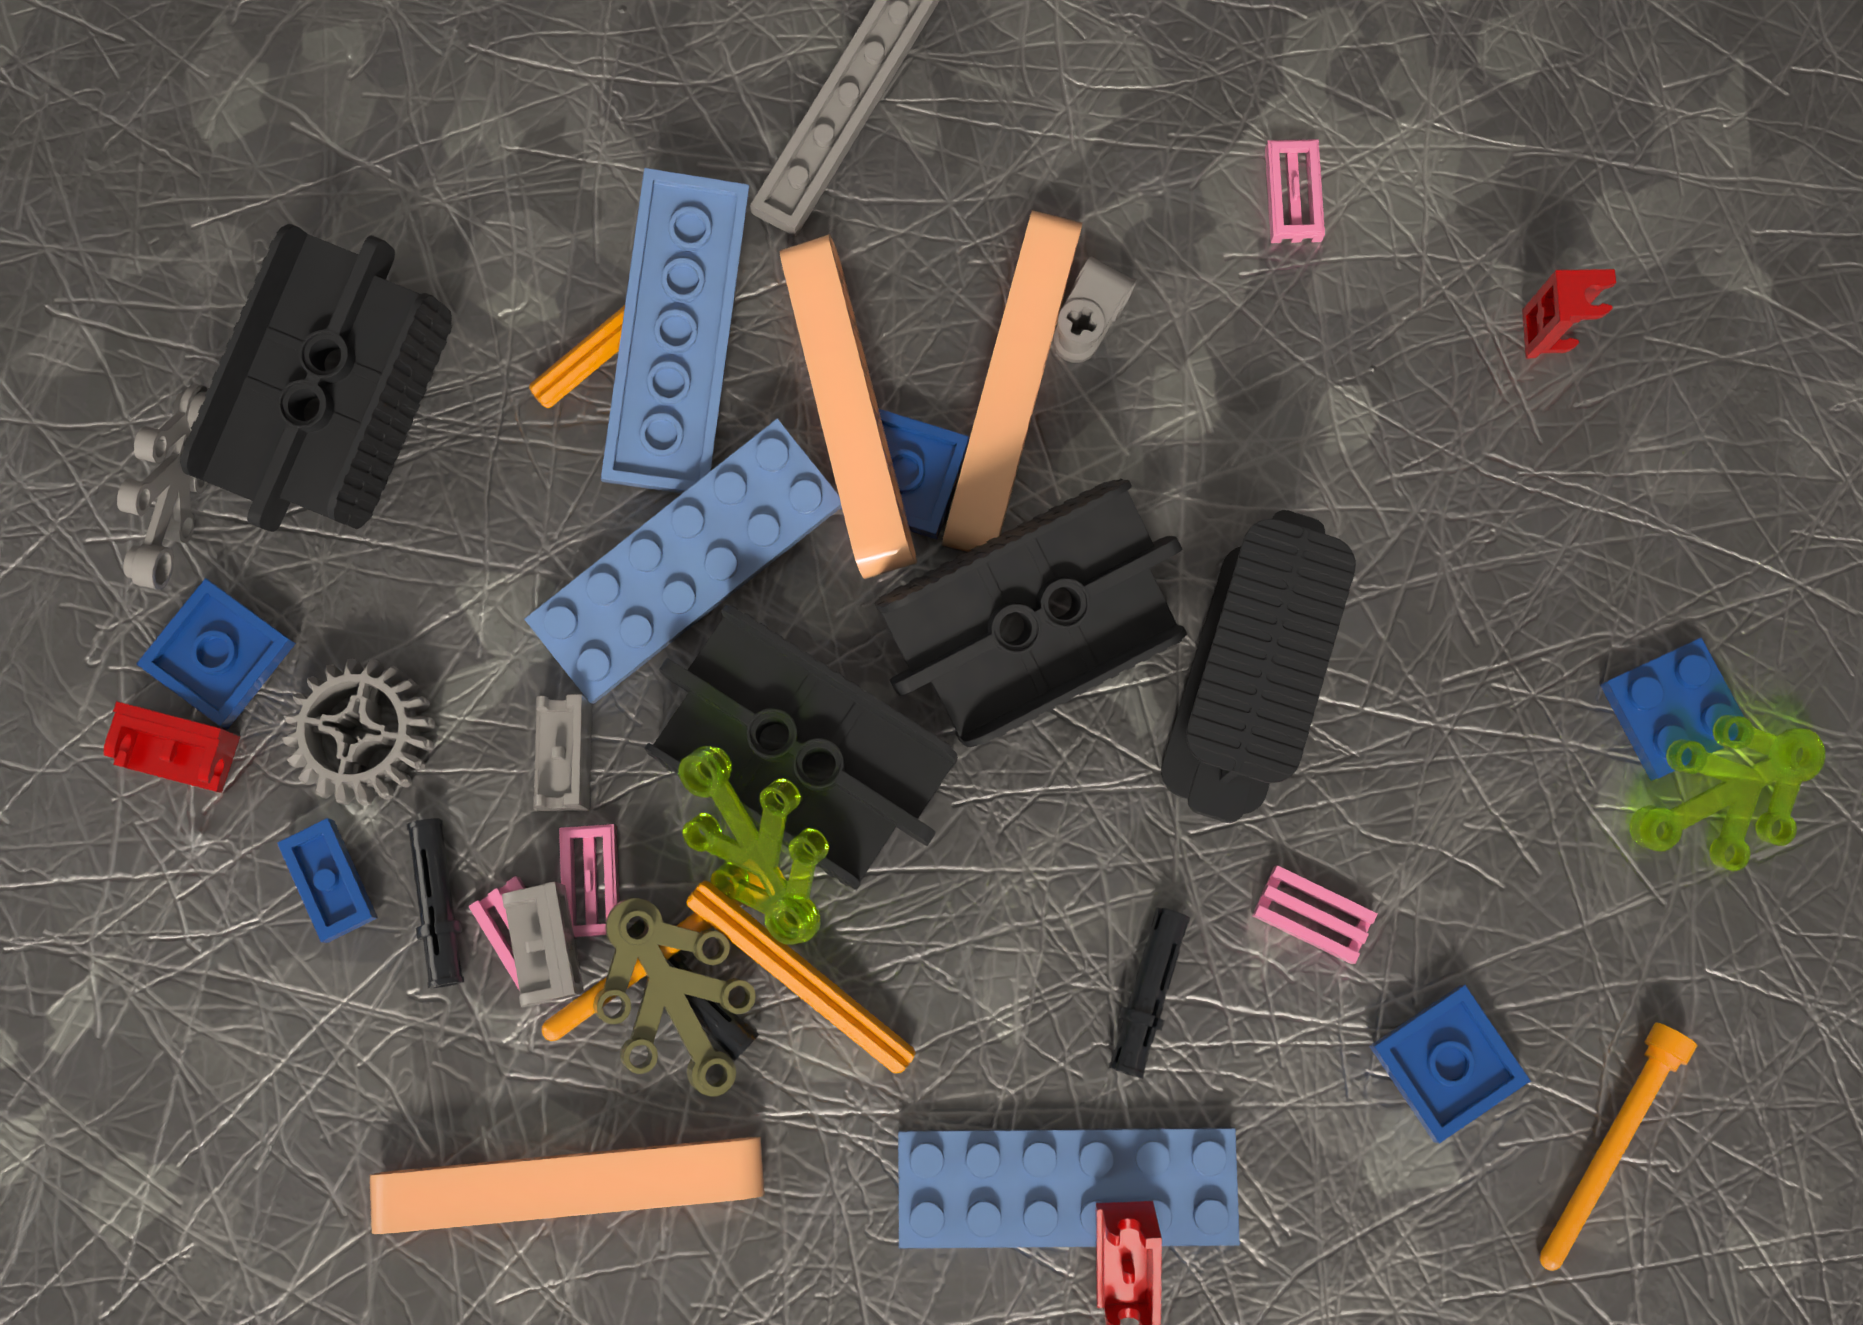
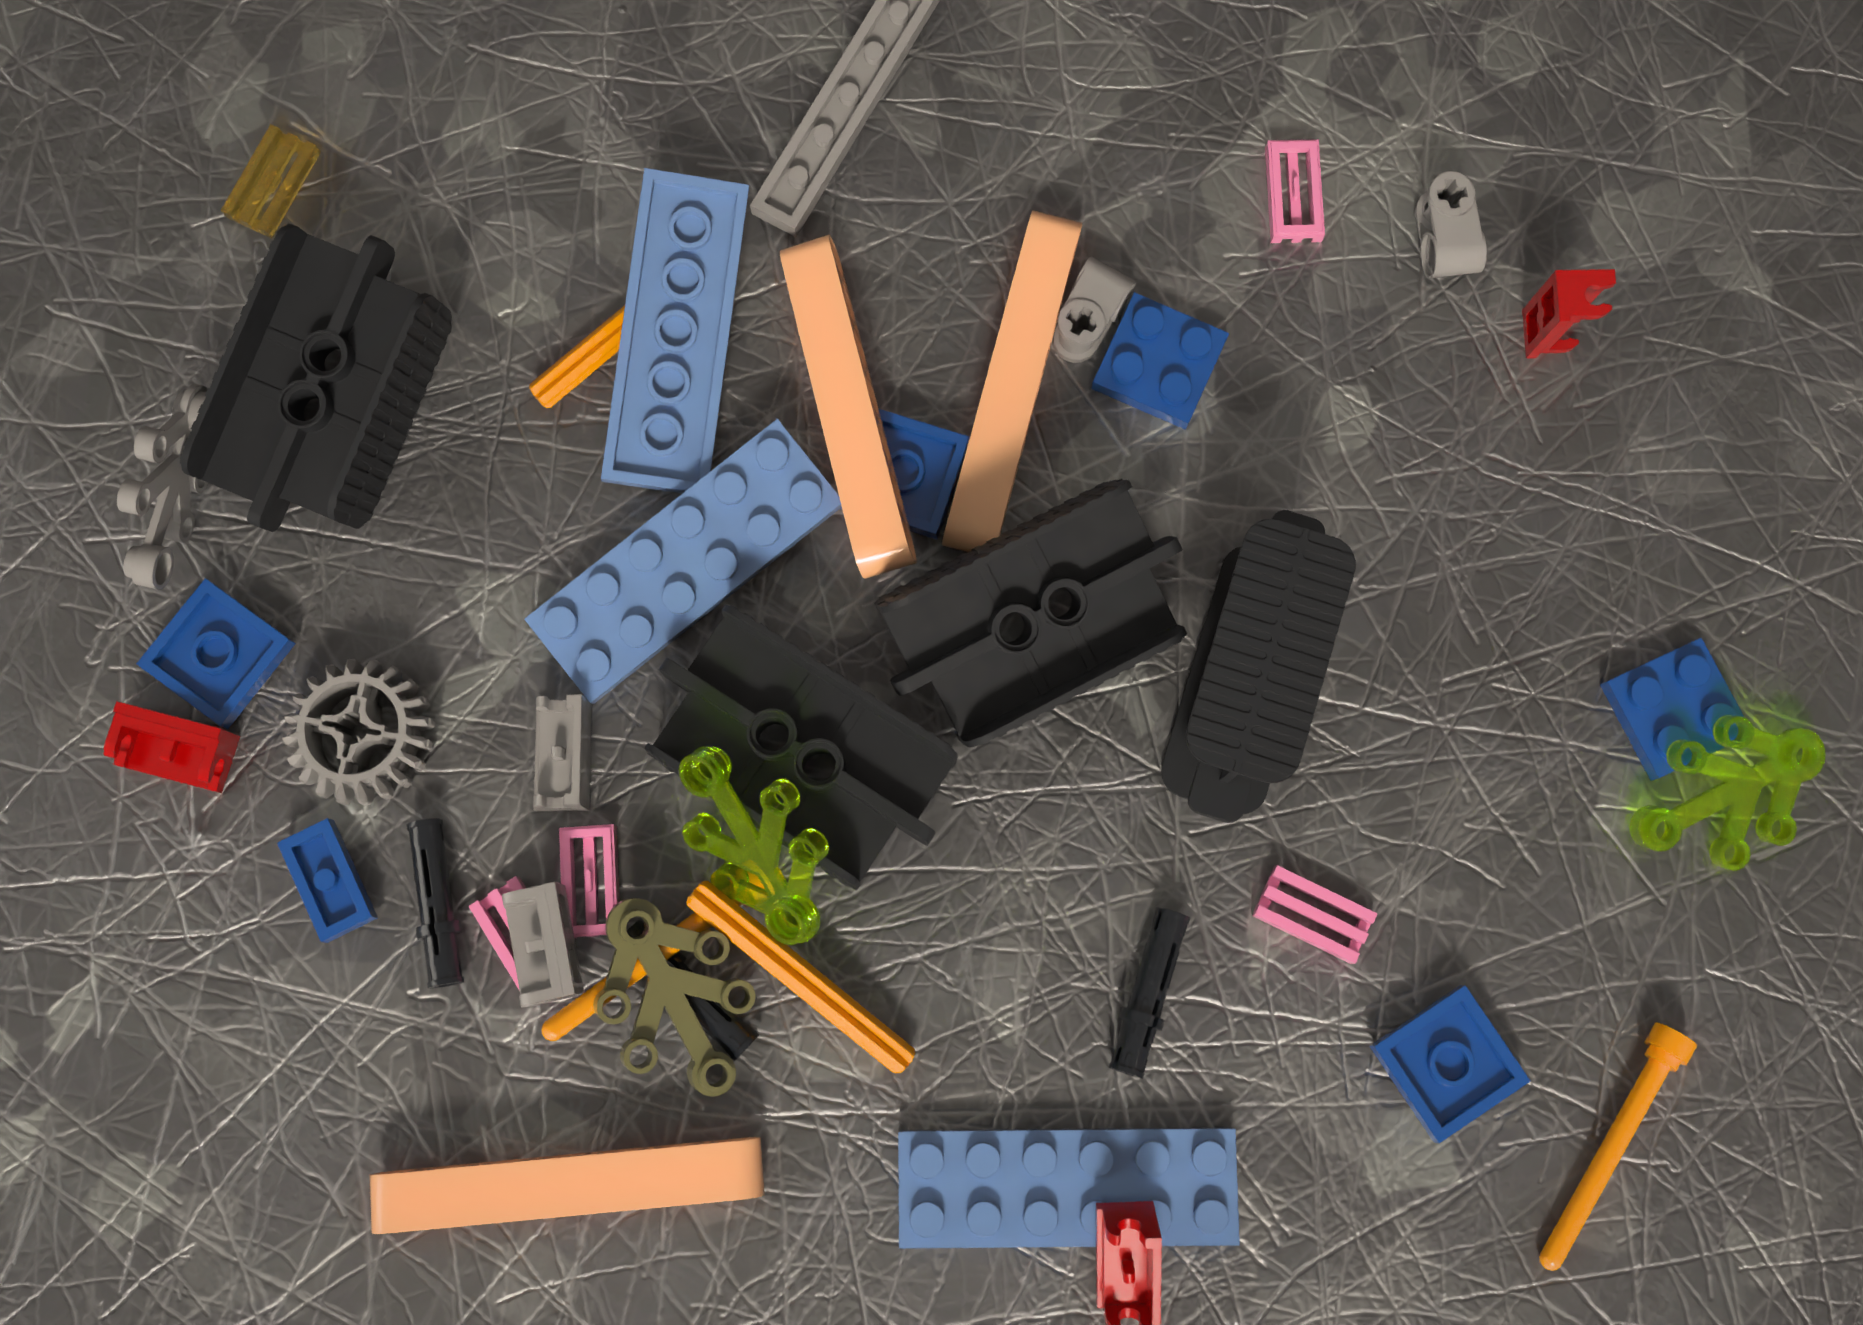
(263, 177): none -> clear yellow tile
(1159, 361): none -> blue plate
(1450, 228): none -> light grey piece

